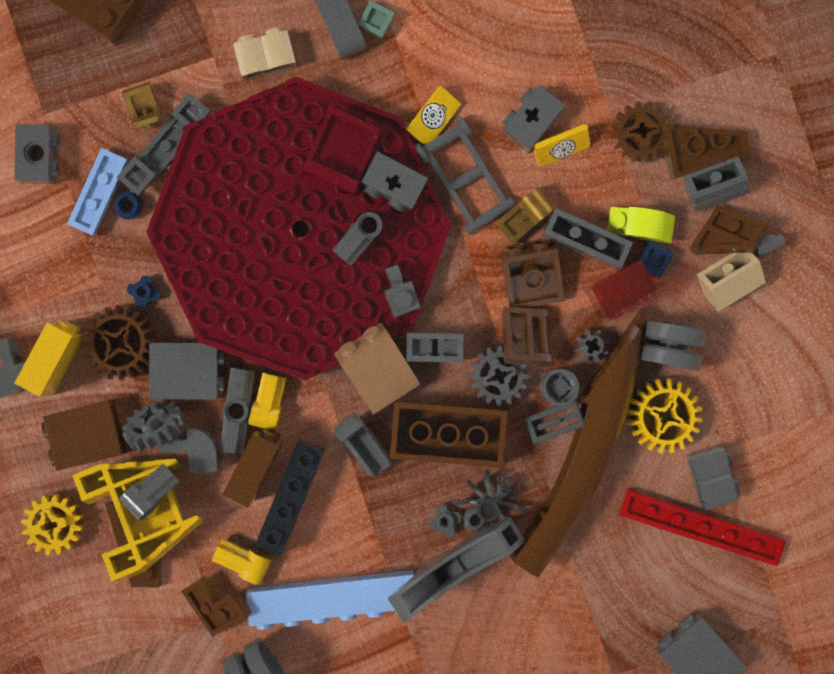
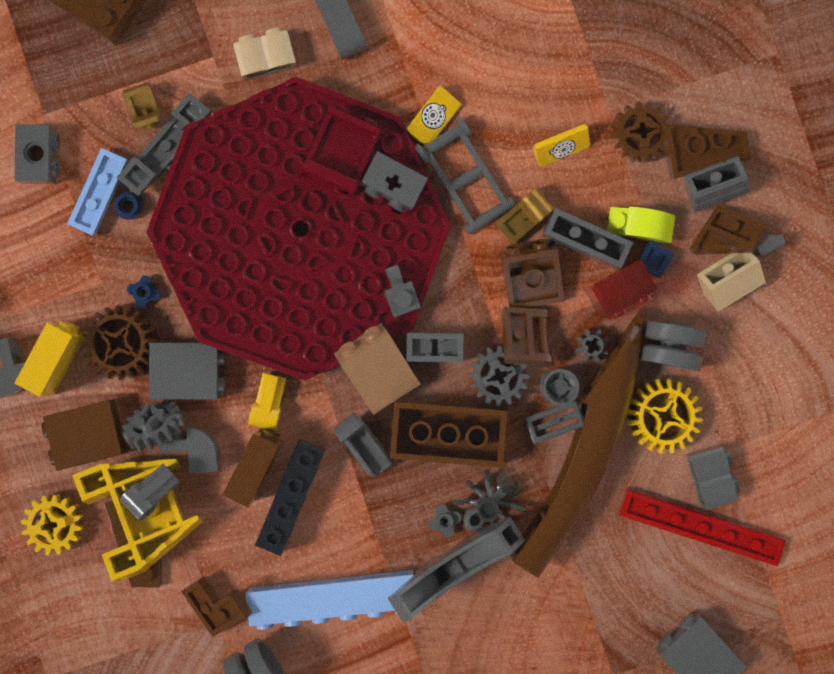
(235, 429): dark grey piece -> none
(249, 564): yellow piece -> none
(356, 240): dark grey piece -> none
(376, 19): sand green plate -> none
(536, 101): dark grey brick -> none

